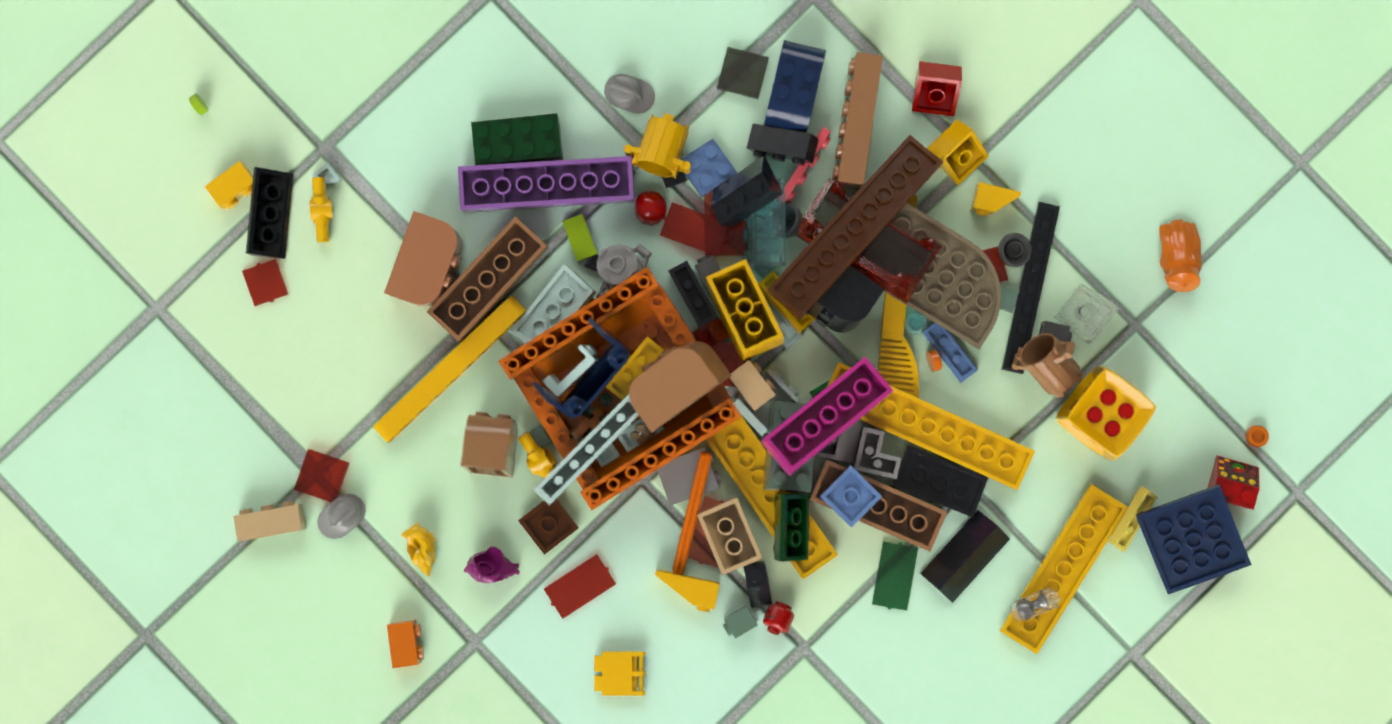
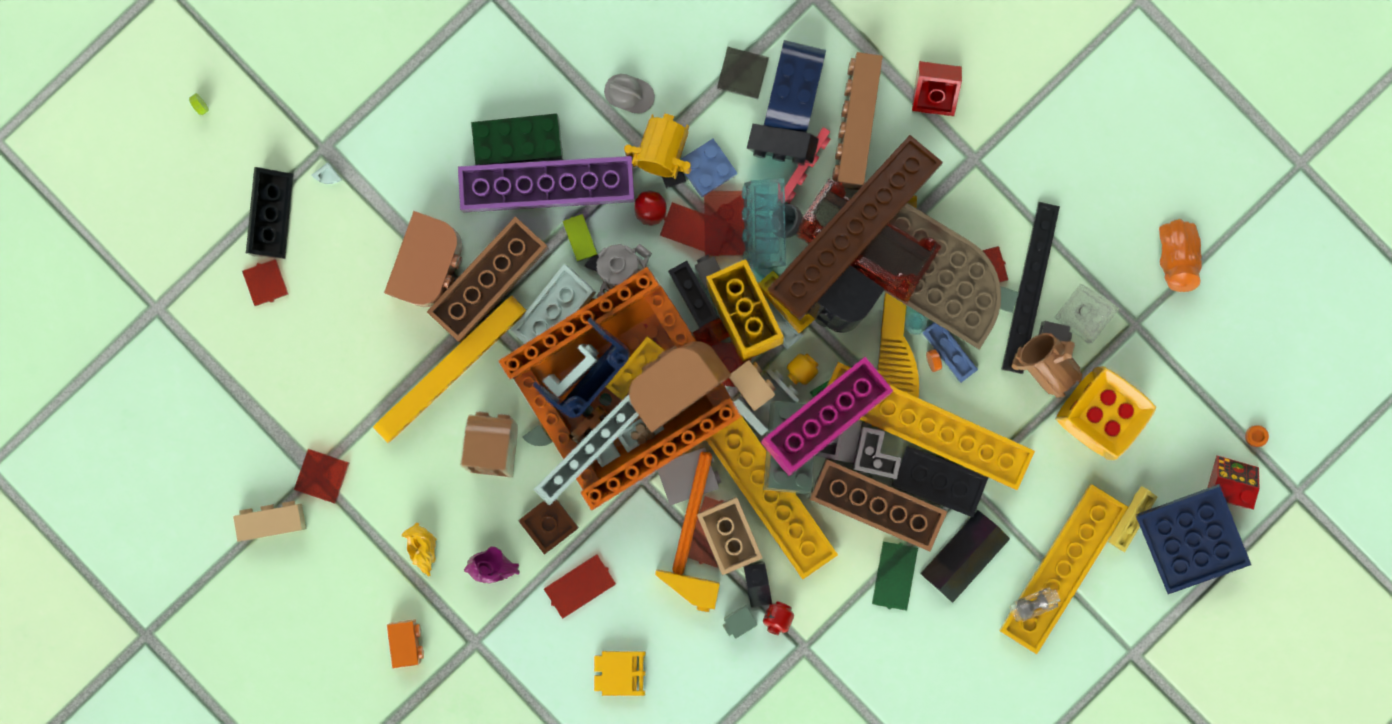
(231, 186): yellow brick -> none
(320, 209): yellow pin -> none
(341, 516): light grey piece -> none
(539, 460): yellow pin -> none
(745, 193): black slope -> none
(791, 527): dark green slope -> none
(802, 369): none -> yellow head
(850, 496): medium blue plate -> none
(959, 151): yellow slope -> none
(991, 198): yellow slope -> none
(1014, 249): dark grey piece -> none

